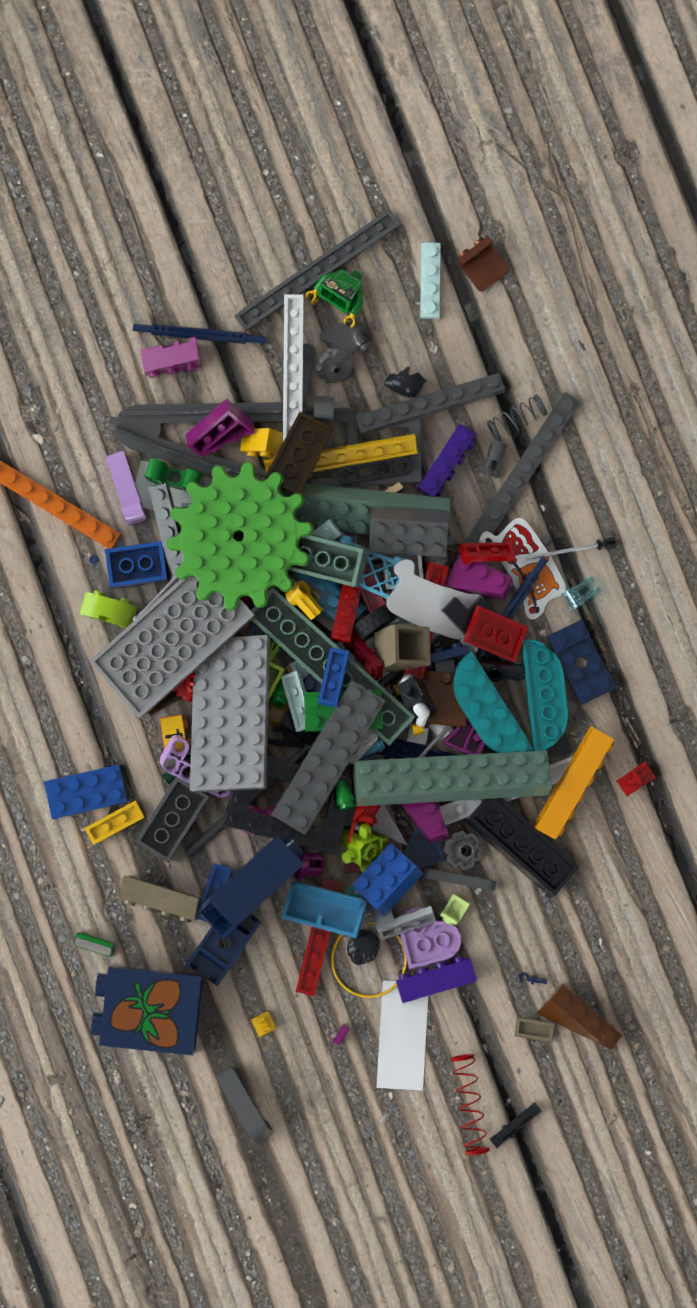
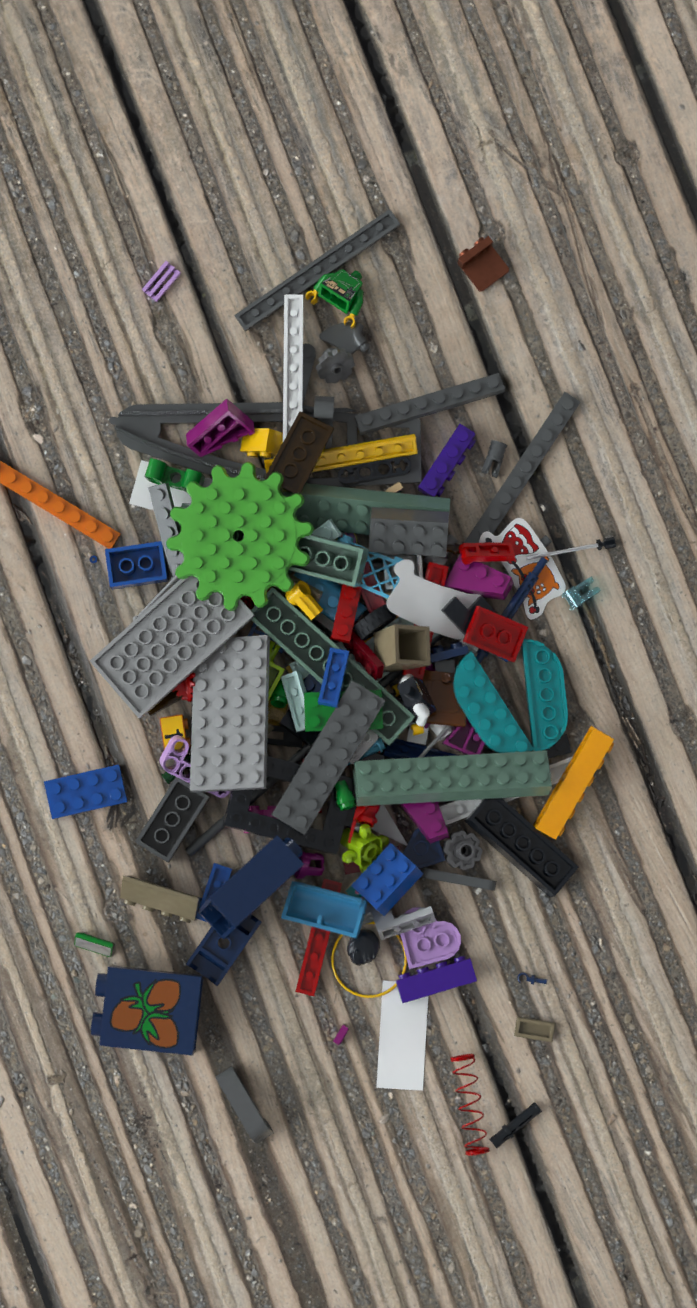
(107, 609): lime brick -> none
(114, 822): yellow plate -> none
(126, 488): lavender beam -> none
(170, 269): none -> lavender tile
(171, 358): magenta wedge -> none
(199, 333): dark blue axle -> none
(263, 1023): yellow tile -> none
(405, 384): black hair -> none
(430, 281): light aqua plate -> none
(455, 909): yellowish green bracket -> none
(492, 427): dark grey piece -> none
(500, 670): black piece -> none
(572, 1013): reddish brown wedge -> none
(574, 643): dark blue piece -> none
(635, 779): red hips -> none

